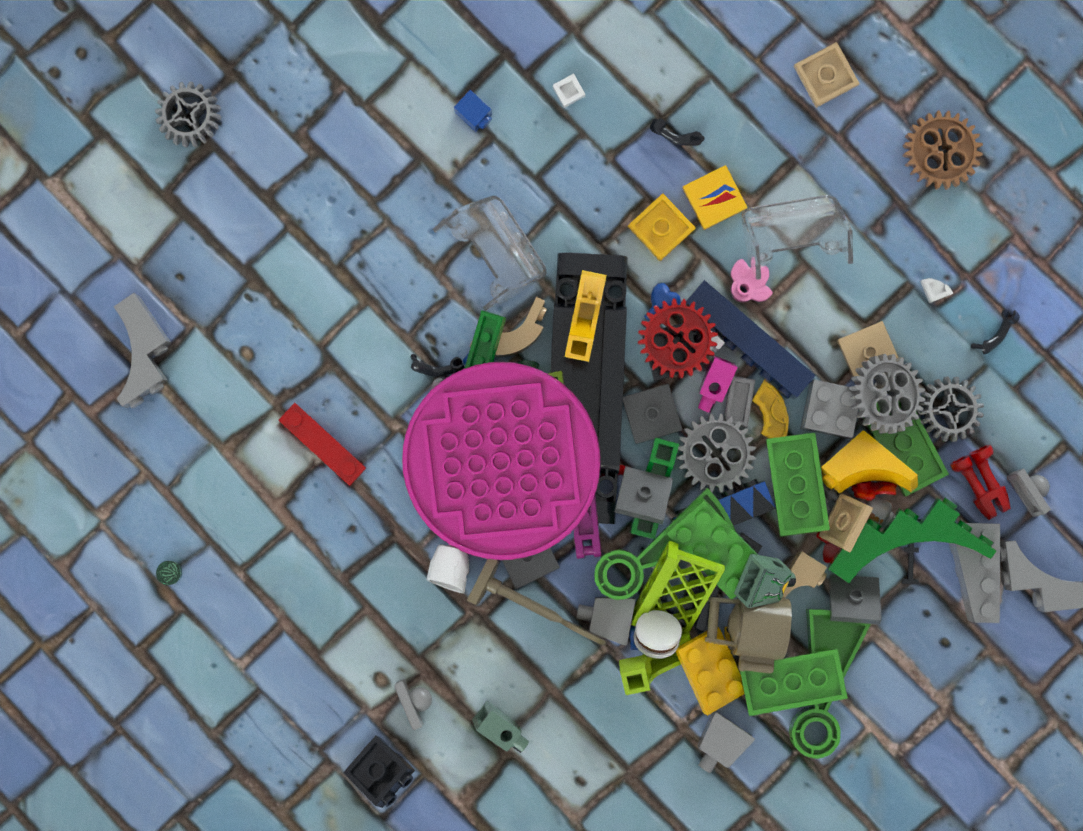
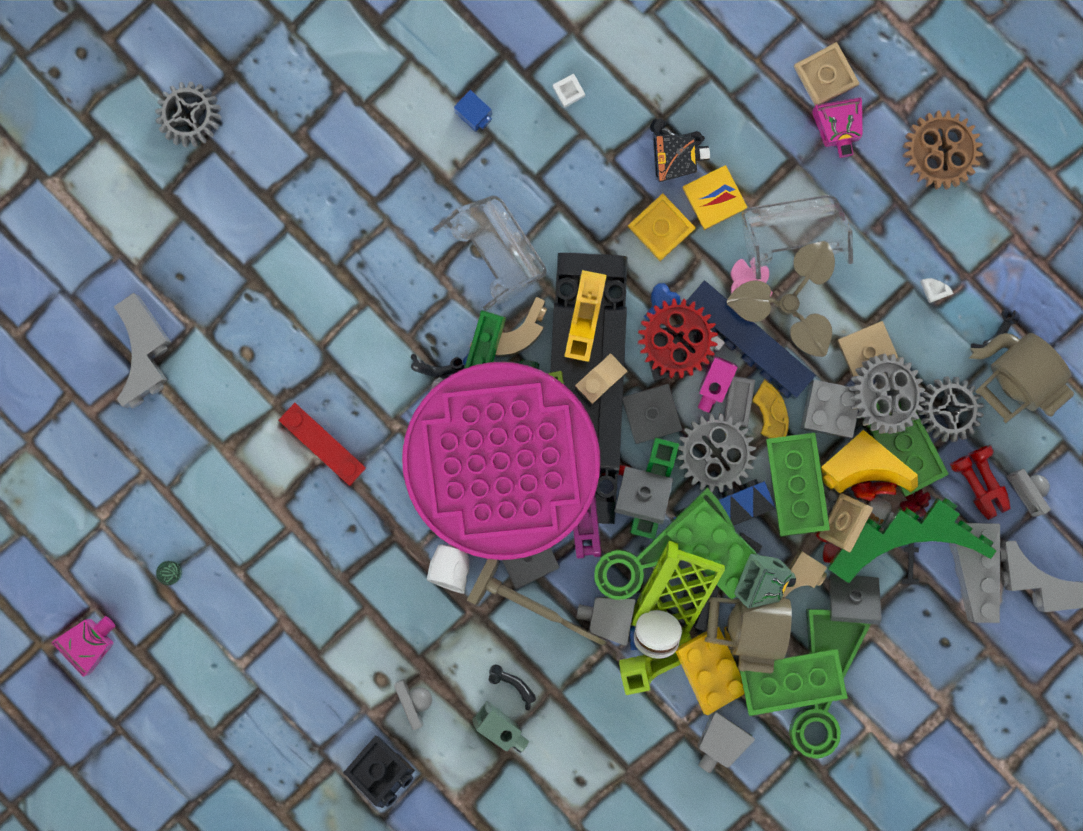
(86, 644): none -> dark pink torso
(497, 675): none -> black piece
(600, 379): none -> tan arch
(676, 155): none -> torso
(753, 299): none -> dark tan plant
(840, 124): none -> dark pink torso
(917, 502): none -> dark red plant
(1027, 373): none -> dark tan piece

